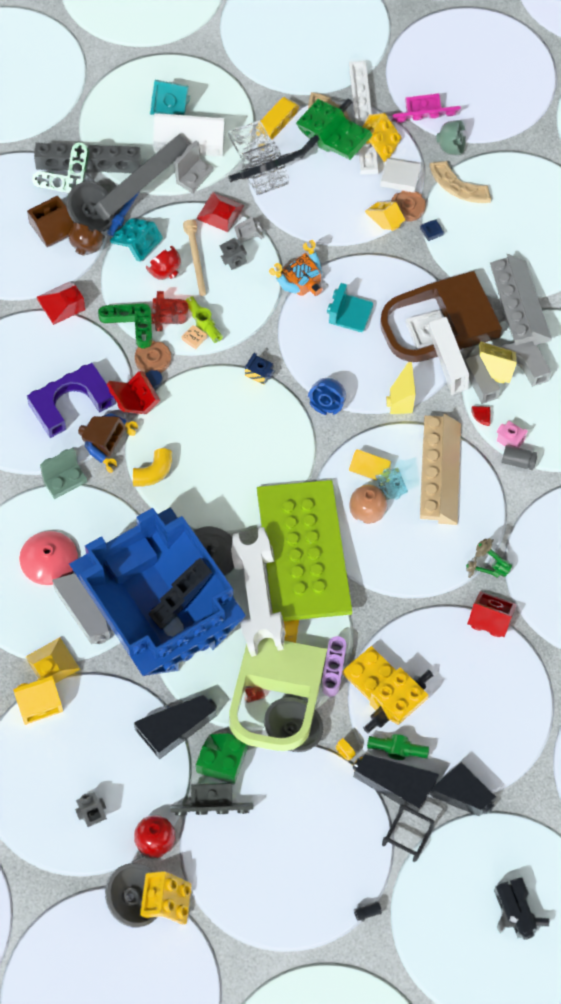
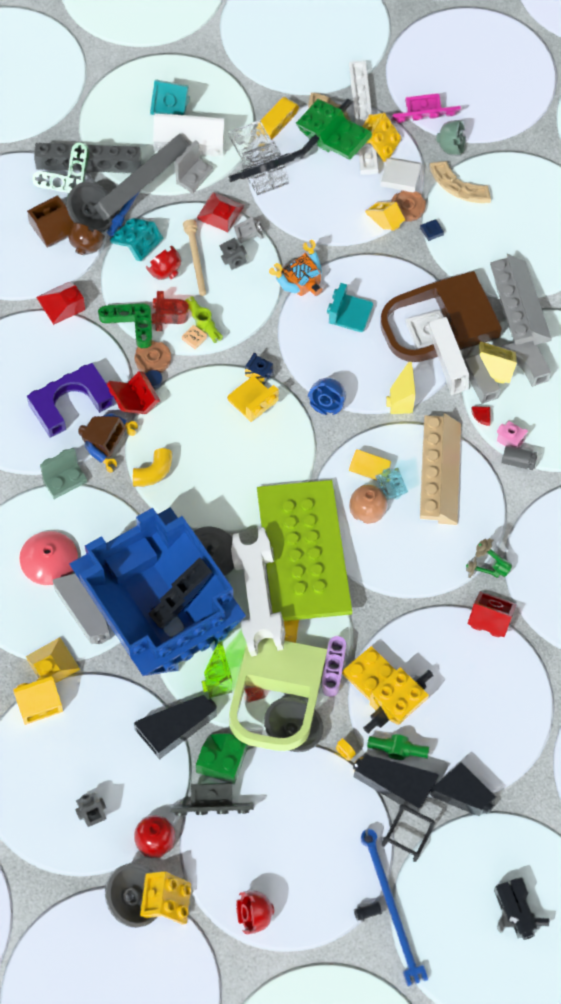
(217, 674): none -> clear neon green slope
(253, 398): none -> yellow bracket
(254, 911): none -> red cylinder
(413, 969): none -> blue hinge

